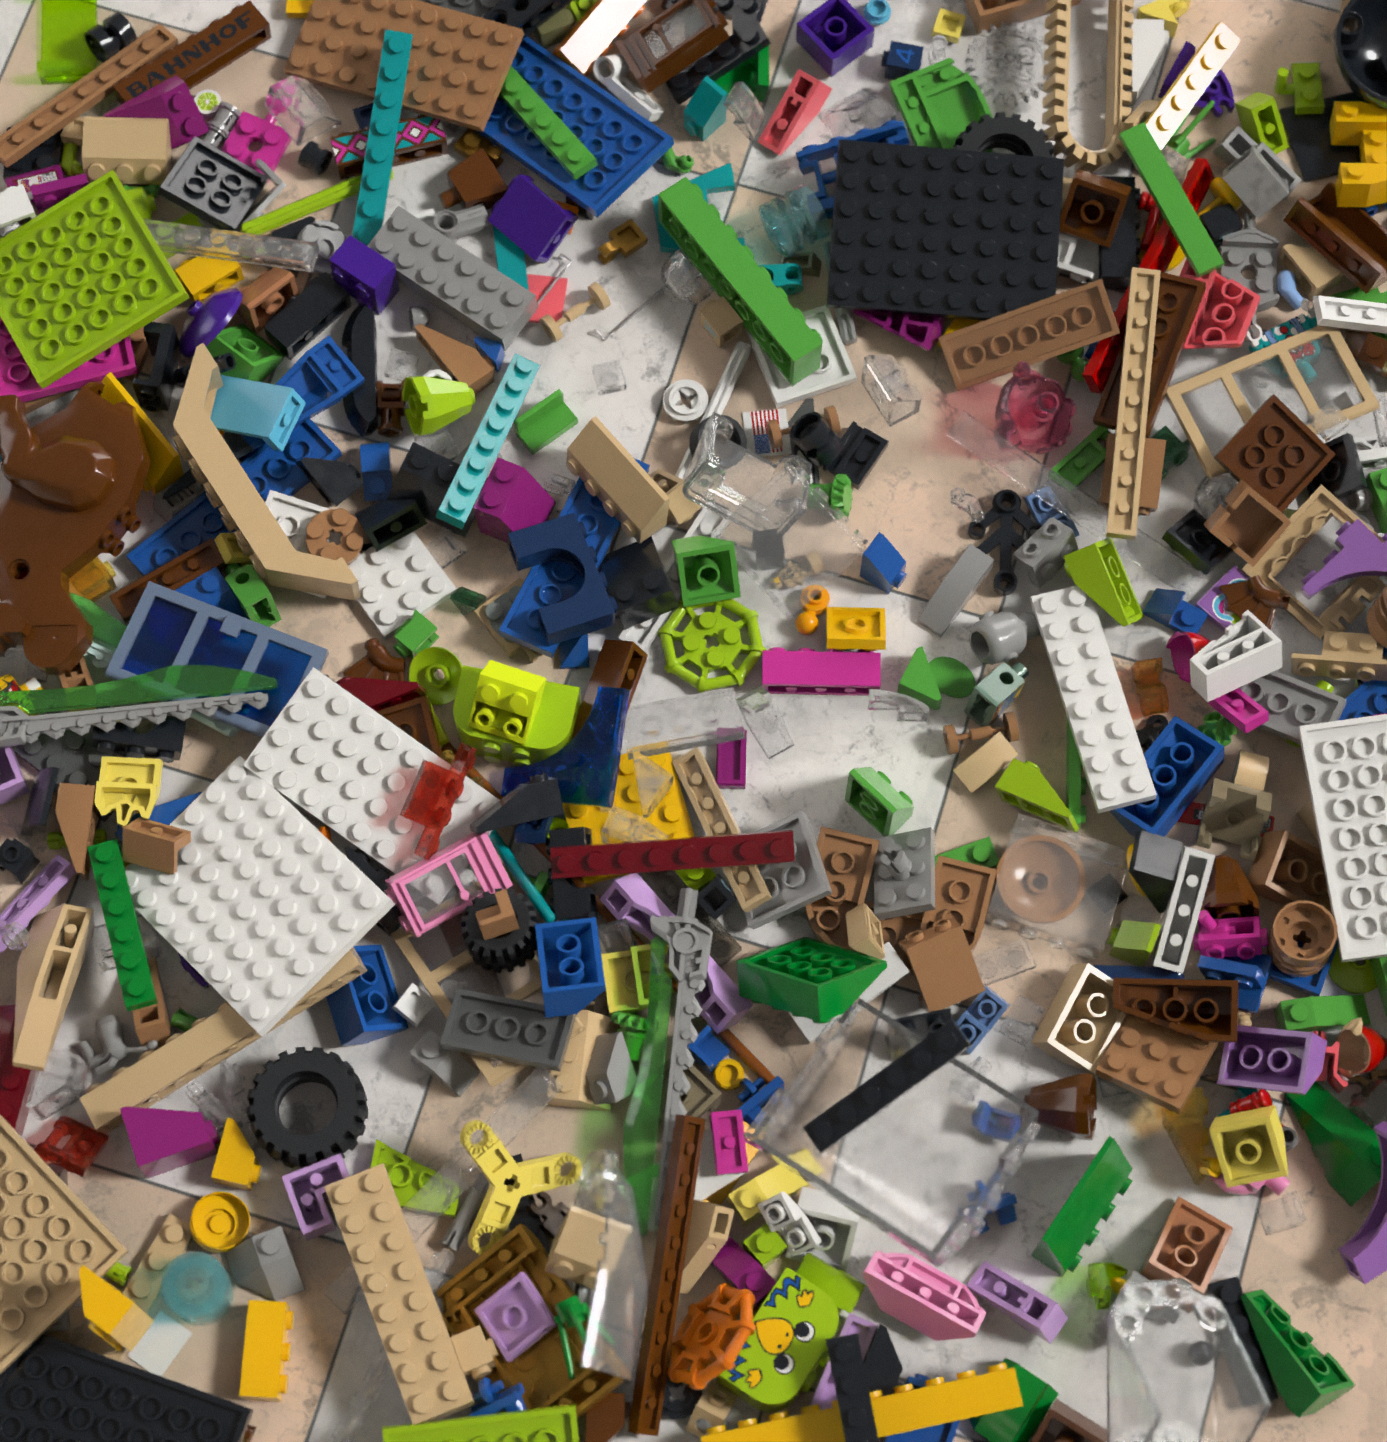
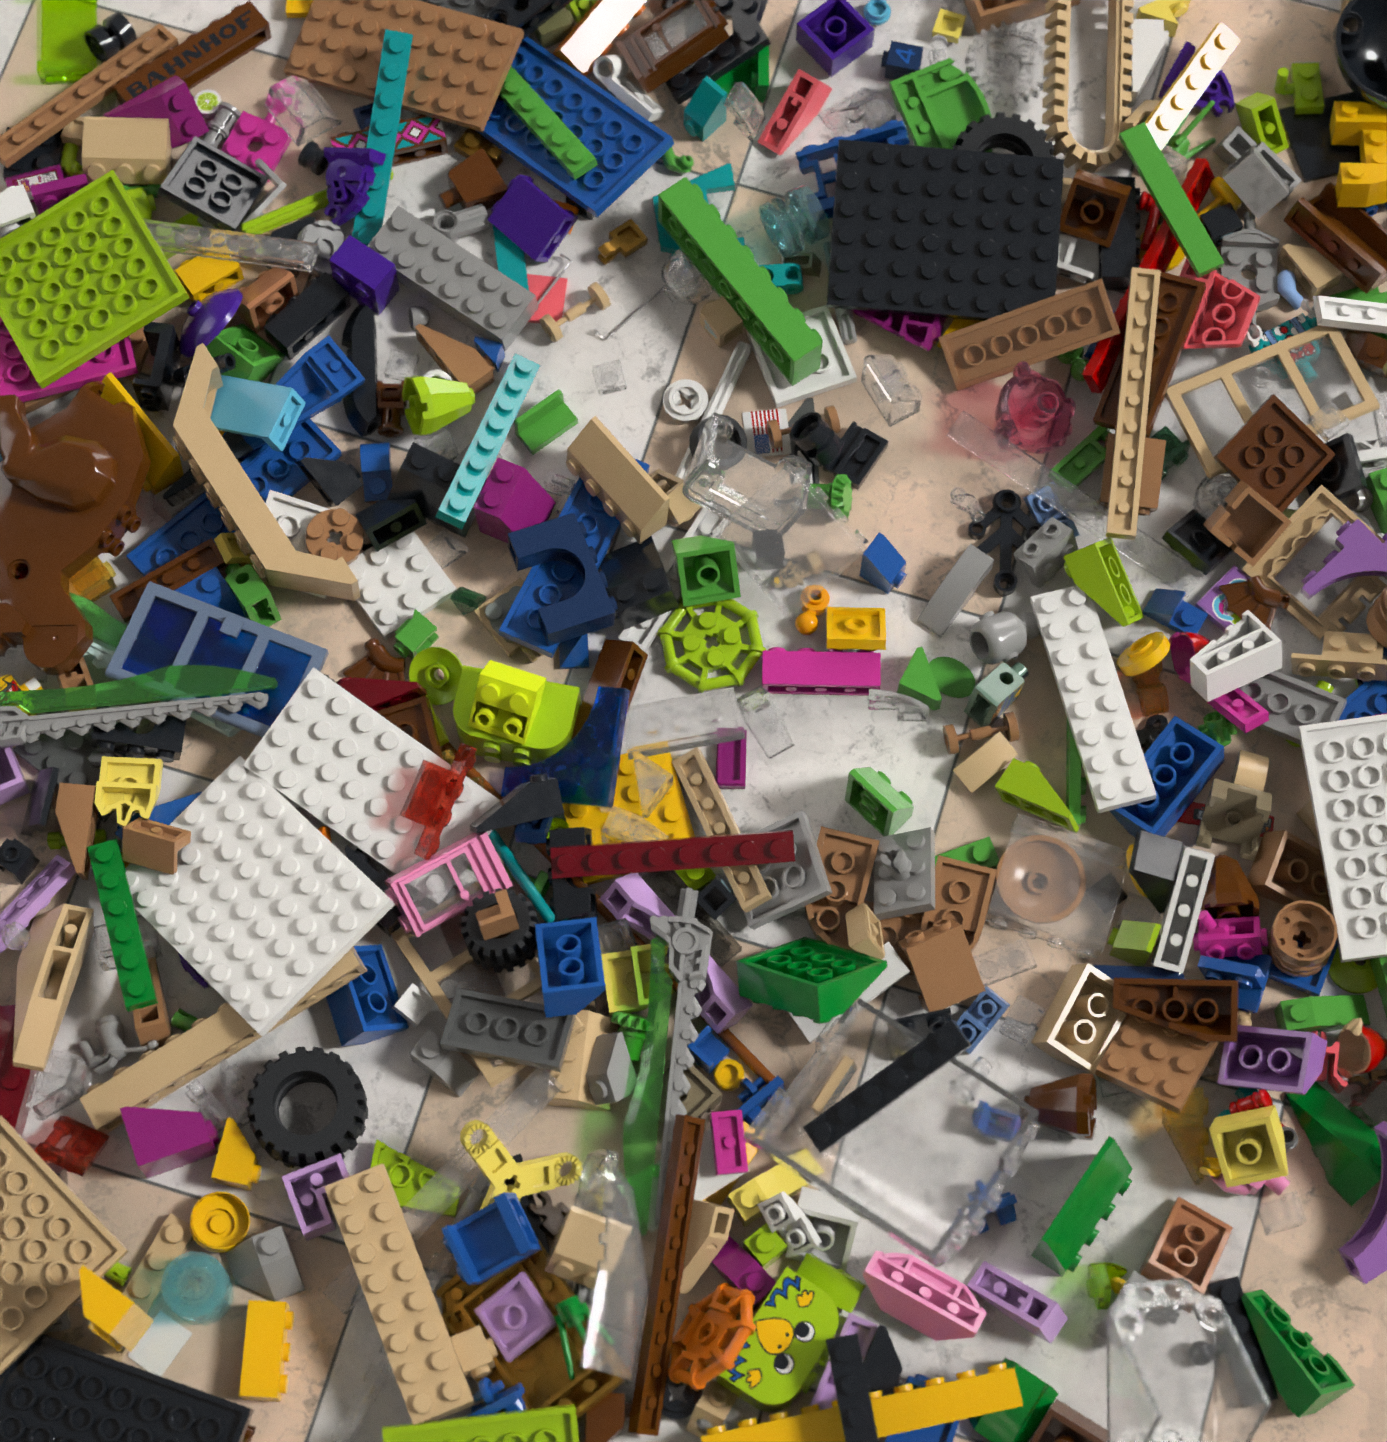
(349, 179): none -> dark purple piece
(491, 1240): none -> blue panel
(835, 1085): none -> tan tile
(1143, 654): none -> yellow piece

